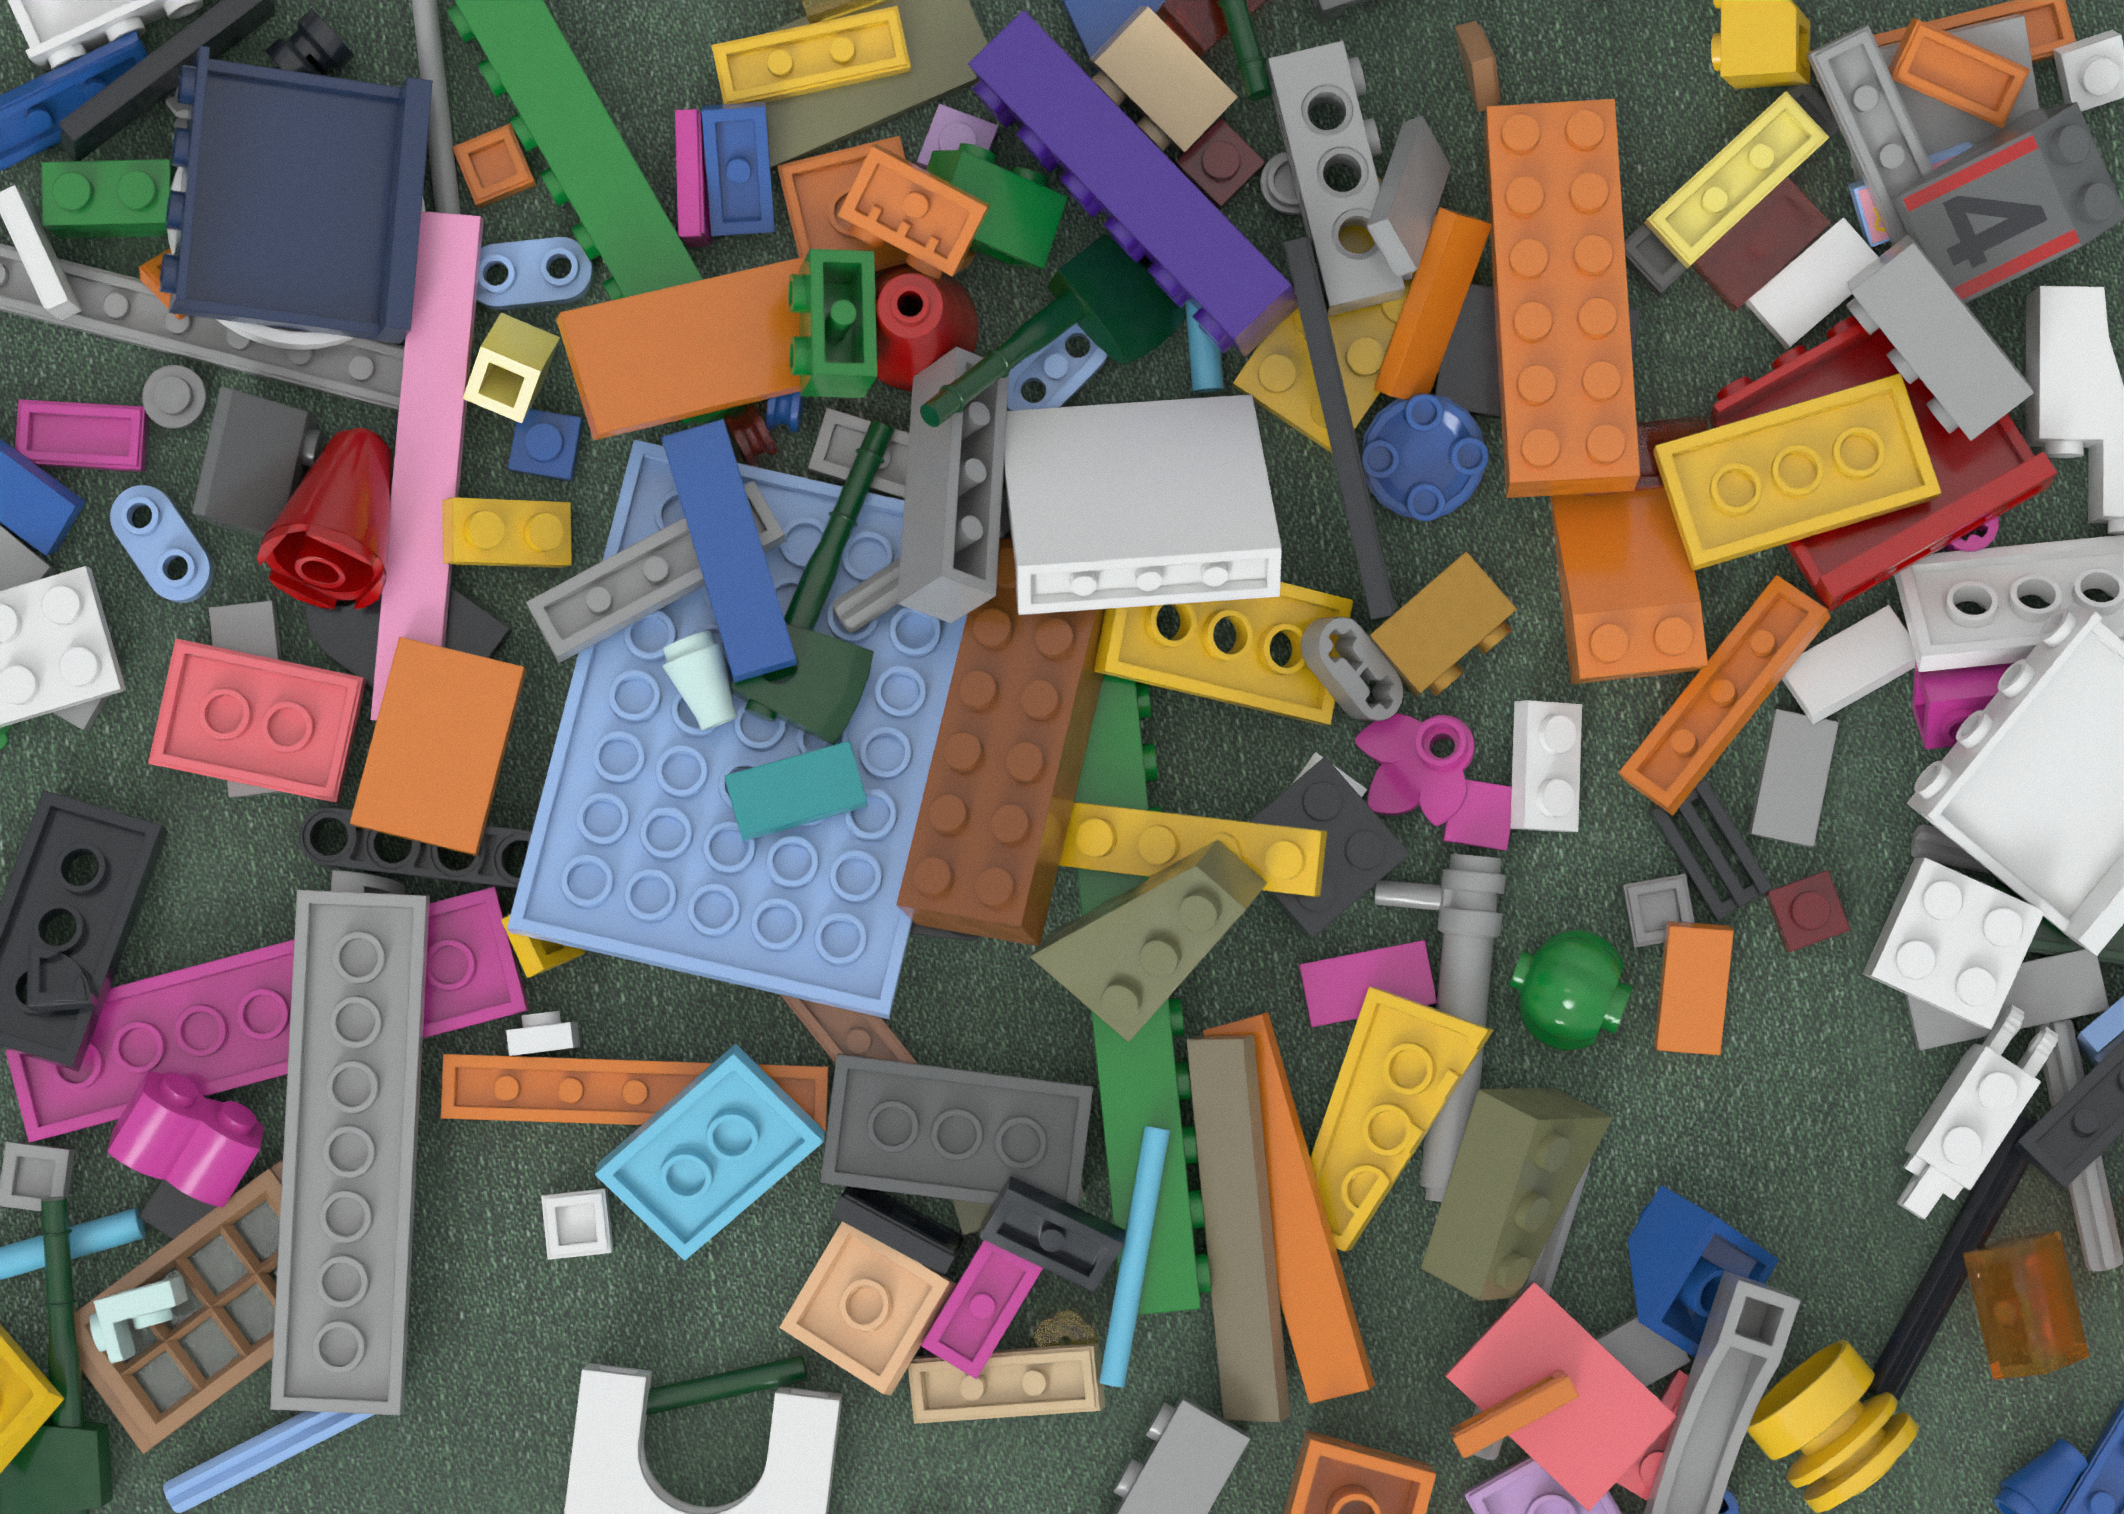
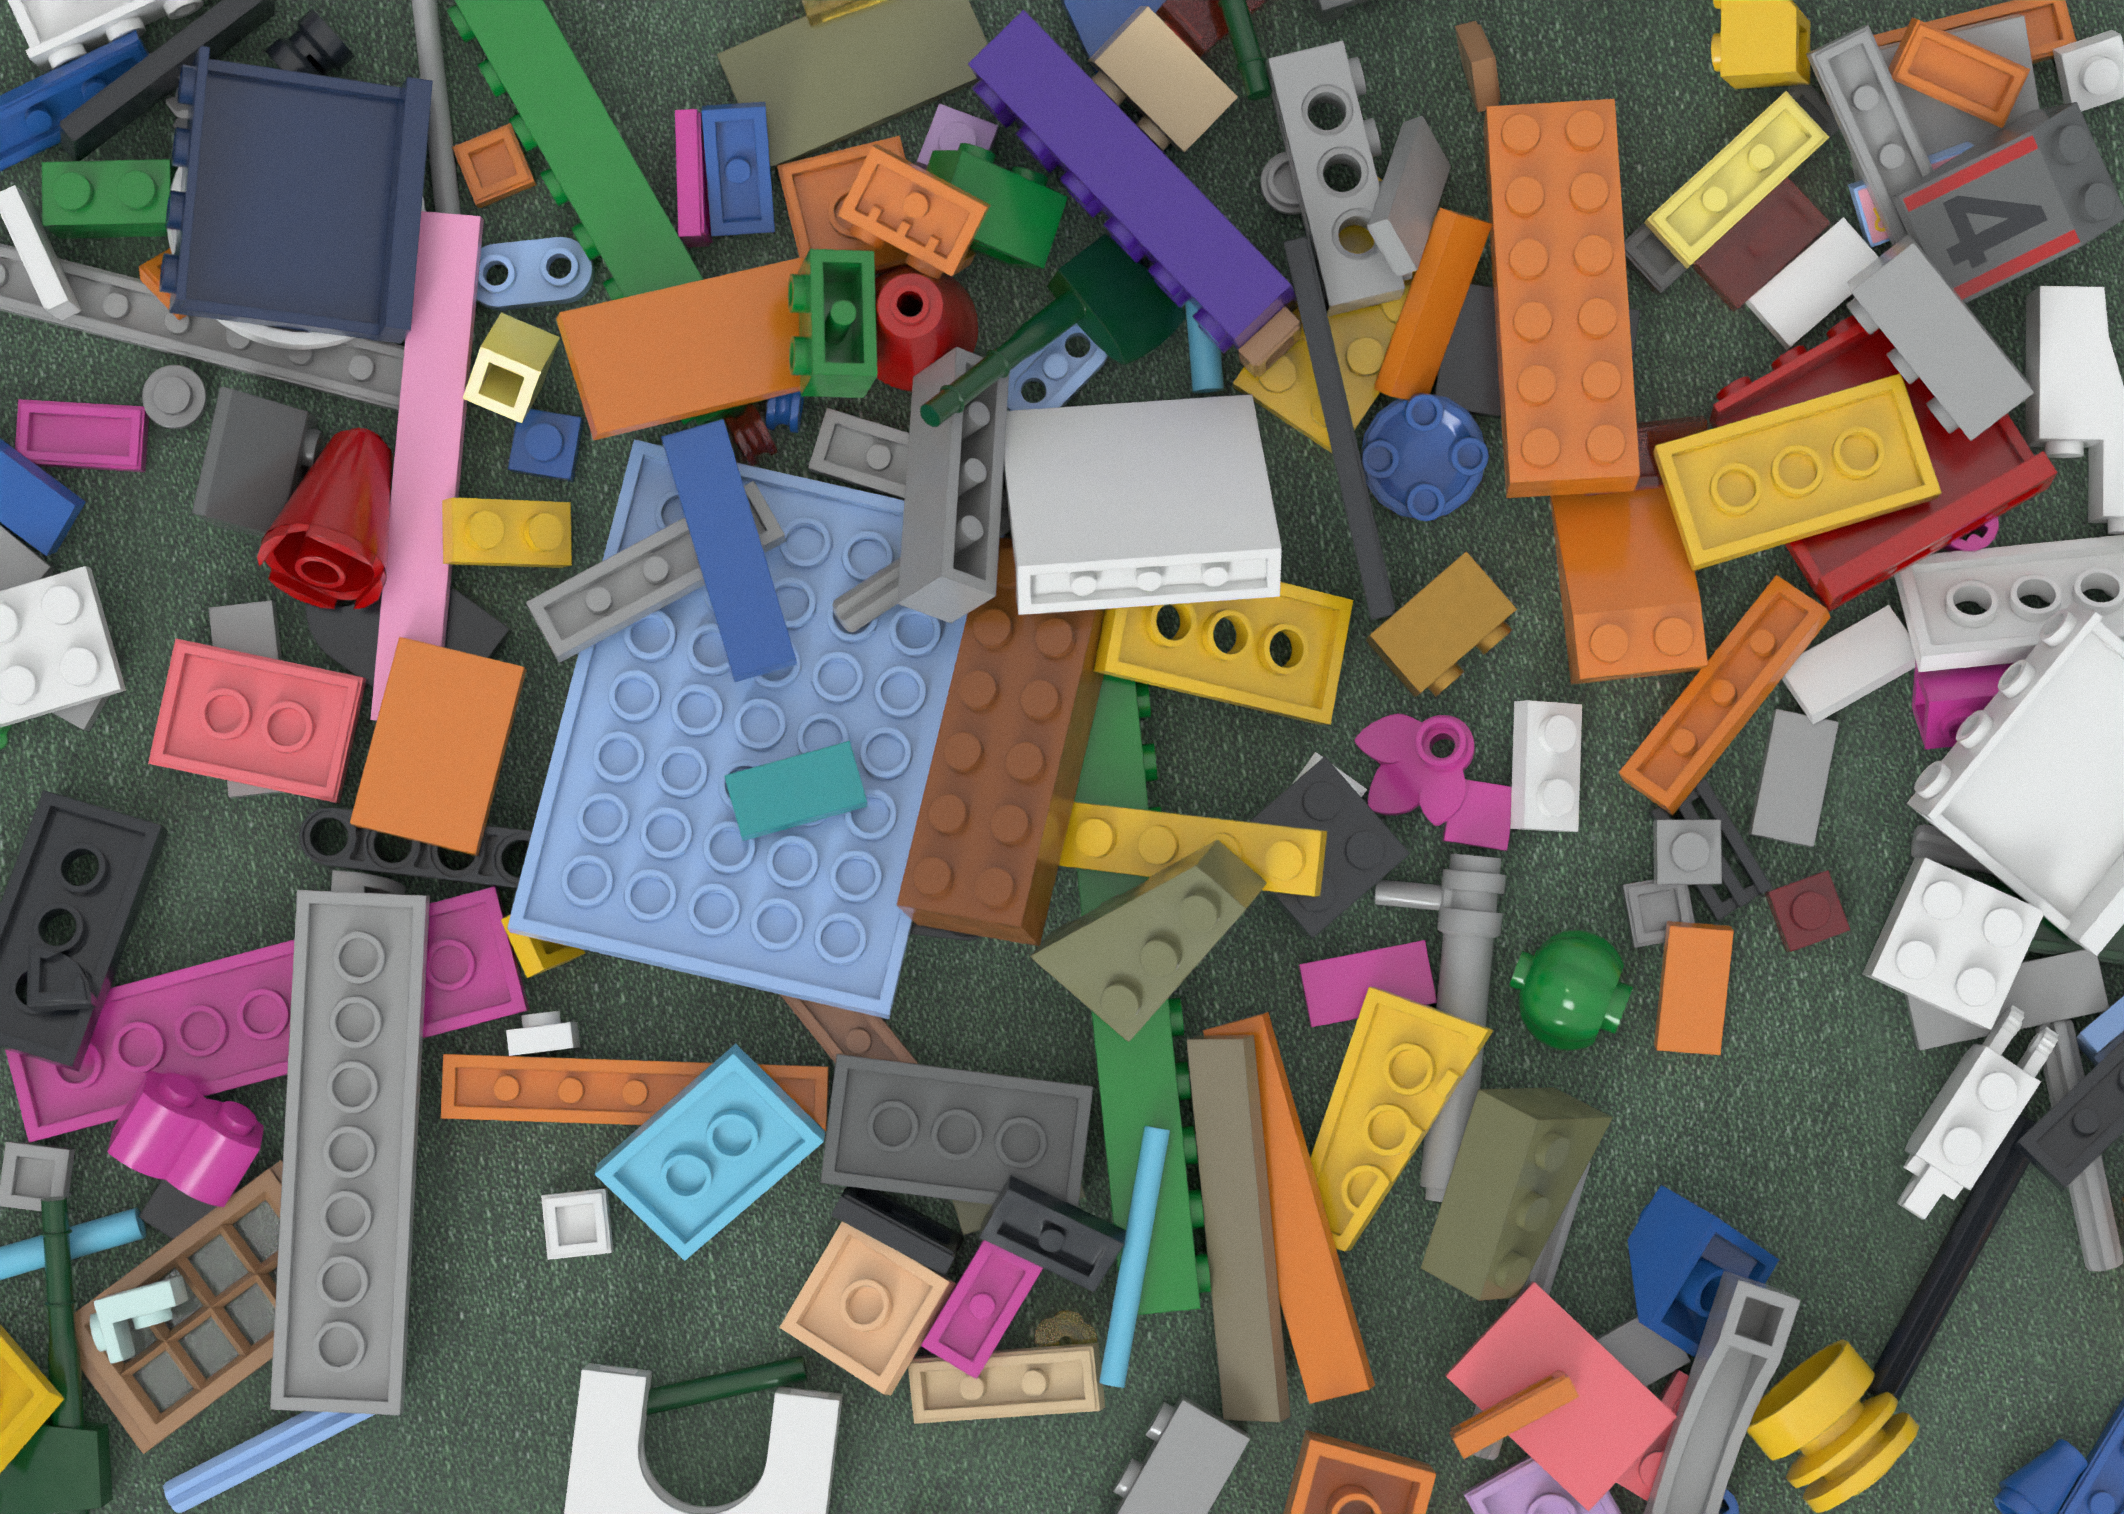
(160, 542): light blue plate -> none
(701, 677): light aqua cone -> none
(812, 57): yellow tile -> none
(829, 672): dark green piece -> none
(1220, 164): plate -> none
(1270, 342): none -> medium nougat tile
(1346, 674): light grey beam -> none
(1687, 852): none -> light grey plate
(2026, 1305): clear orange brick -> none

